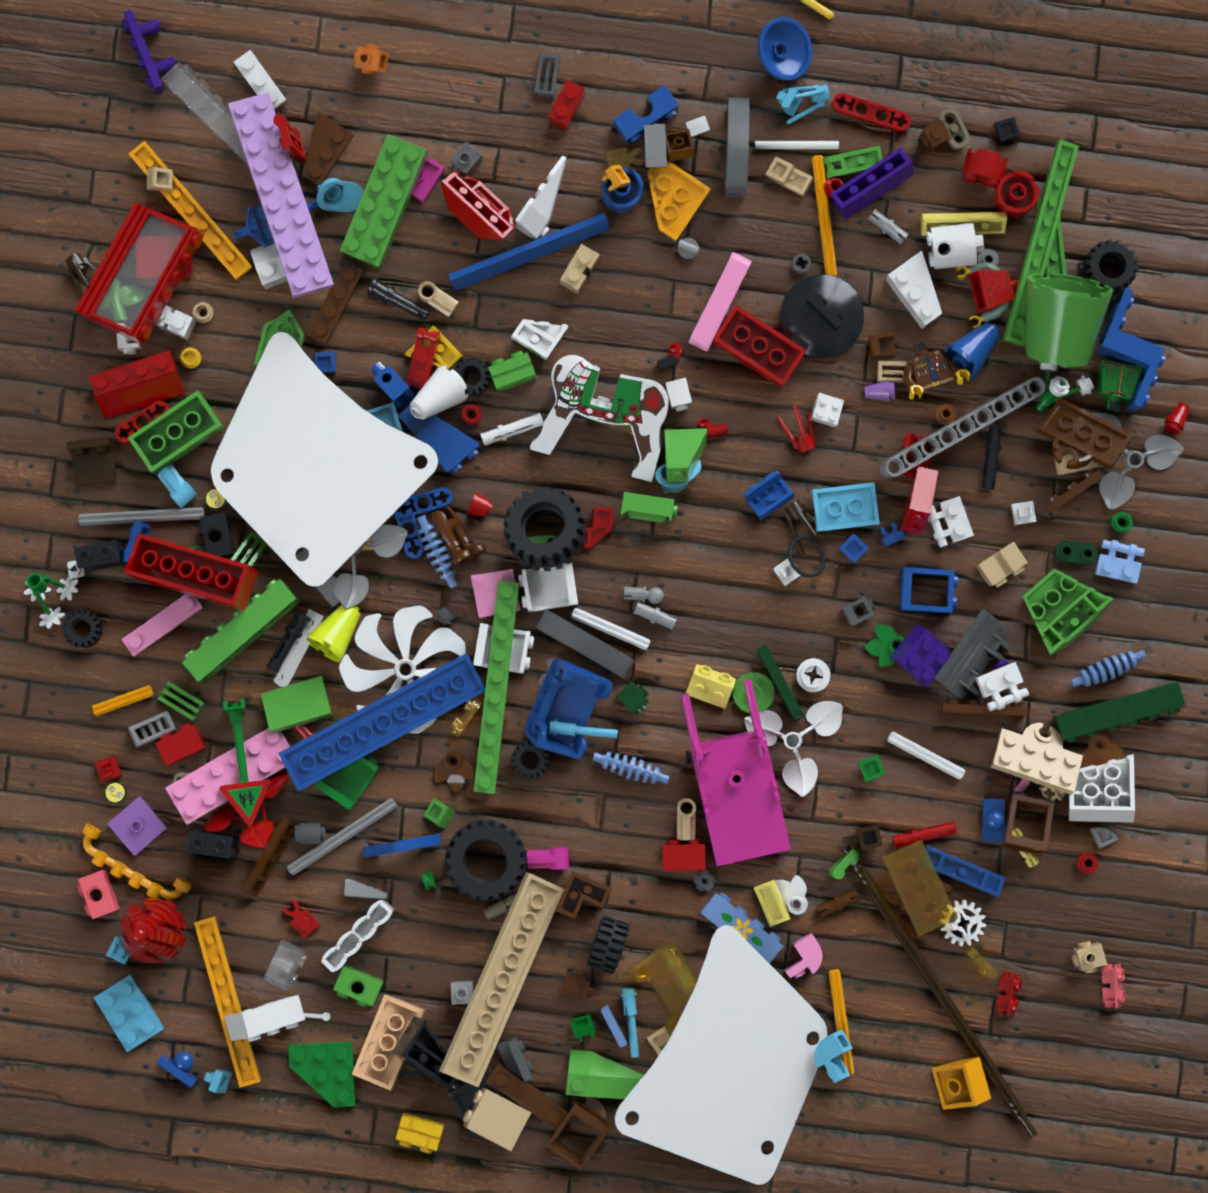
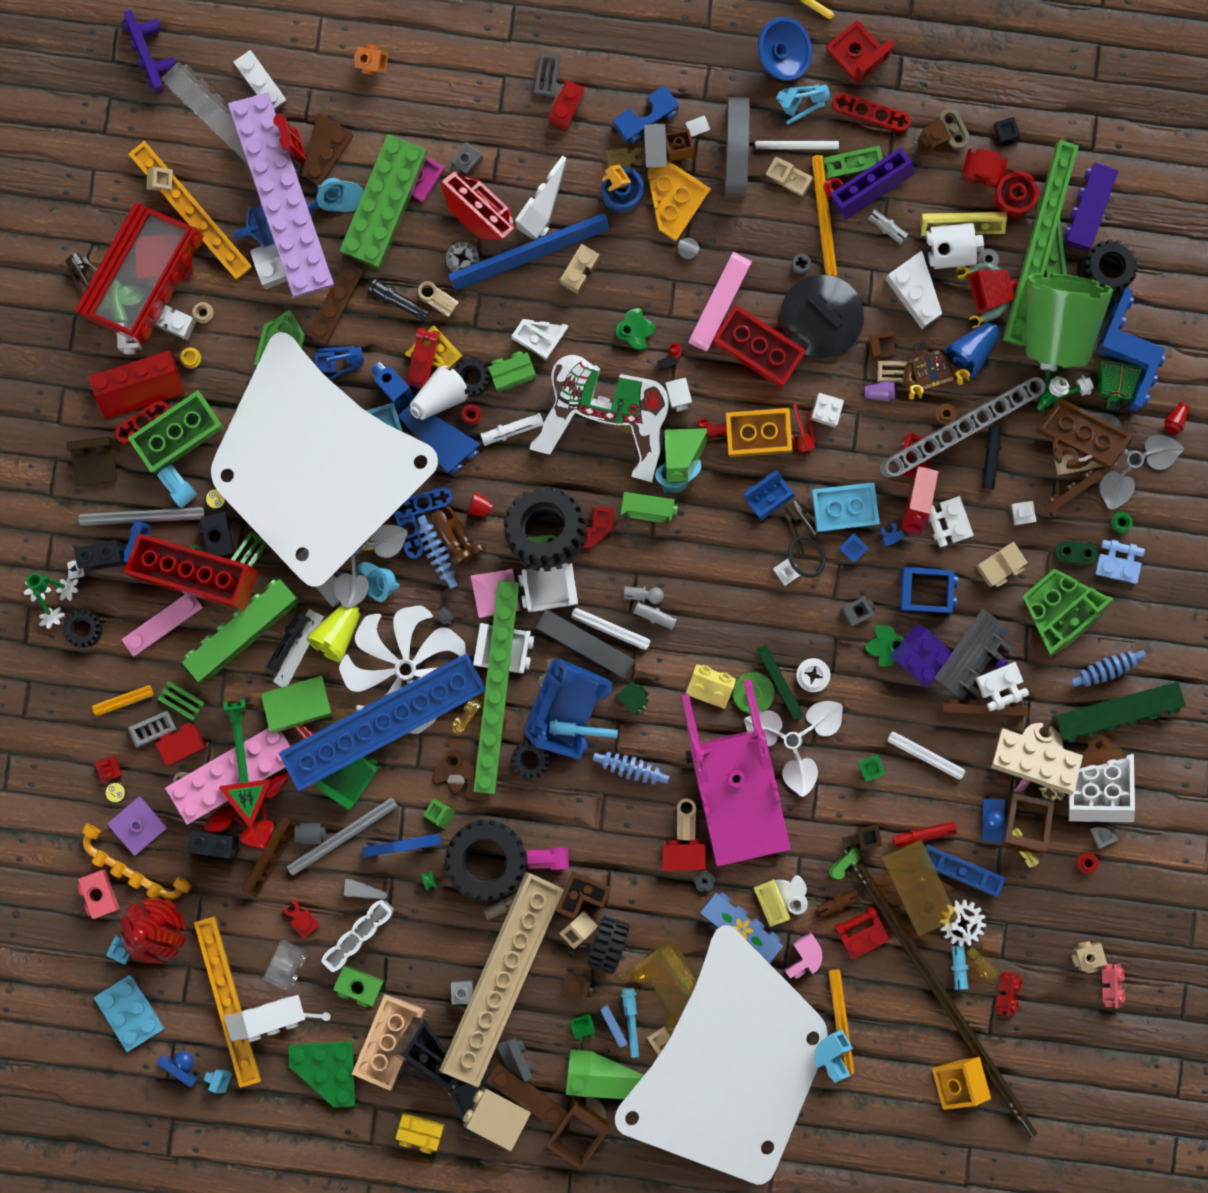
(352, 355): none -> blue plant
(380, 580): none -> medium azure piece
(457, 249): none -> light grey gear
(581, 926): none -> tan brick
(638, 329): none -> green plate
(759, 432): none -> light orange brick
(865, 939): none -> red plate
(868, 60): none -> red bracket
(959, 967): none -> medium azure pin
(1091, 206): none -> dark purple brick

